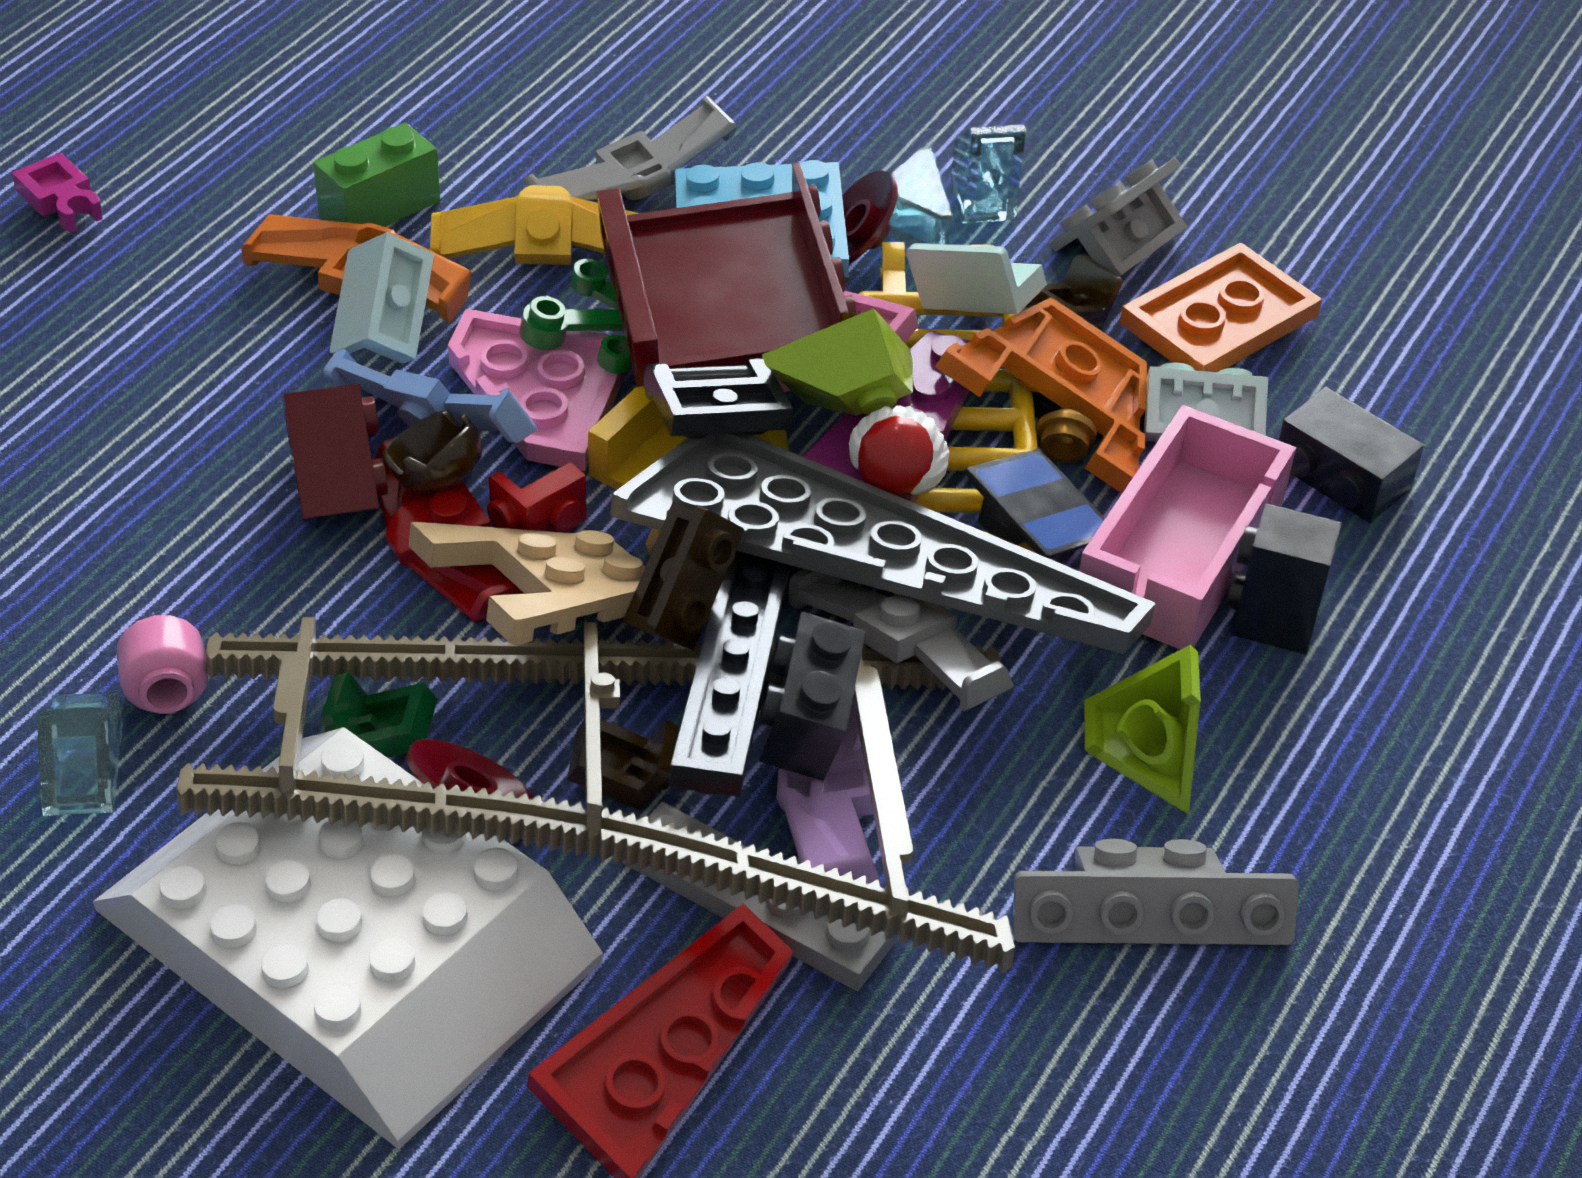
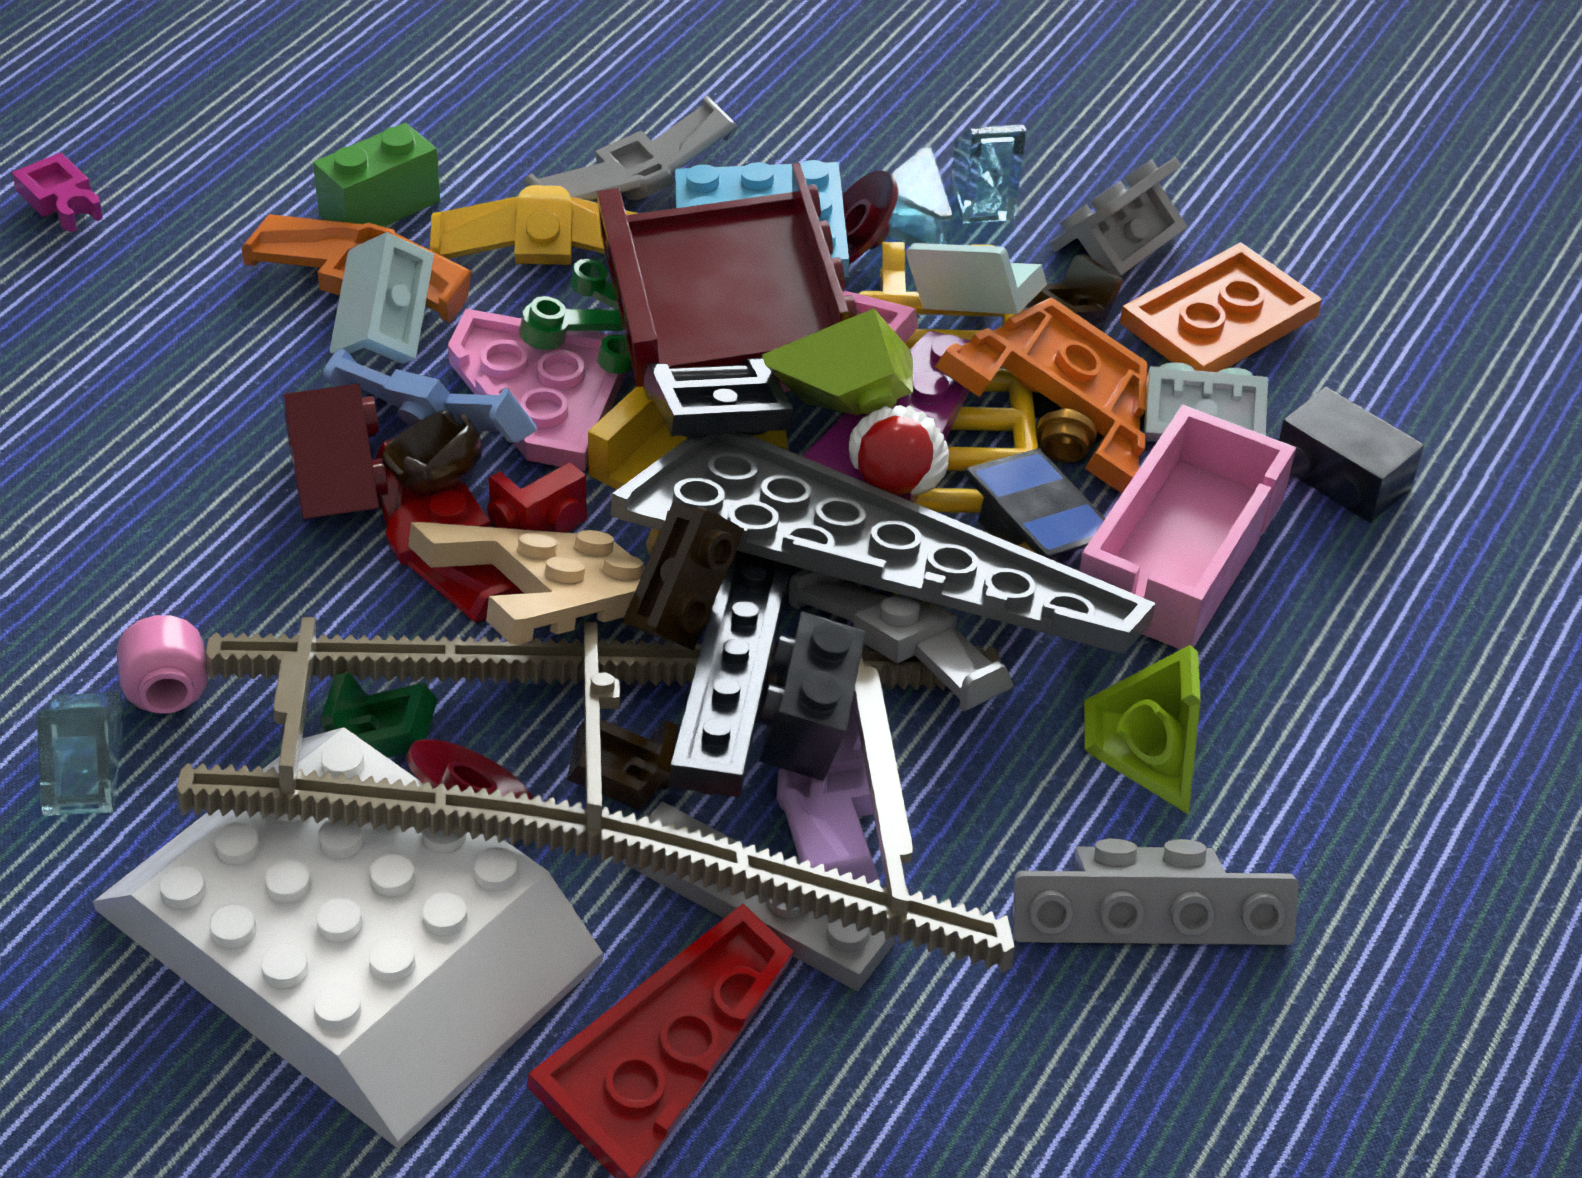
(1284, 577): black brick -> none

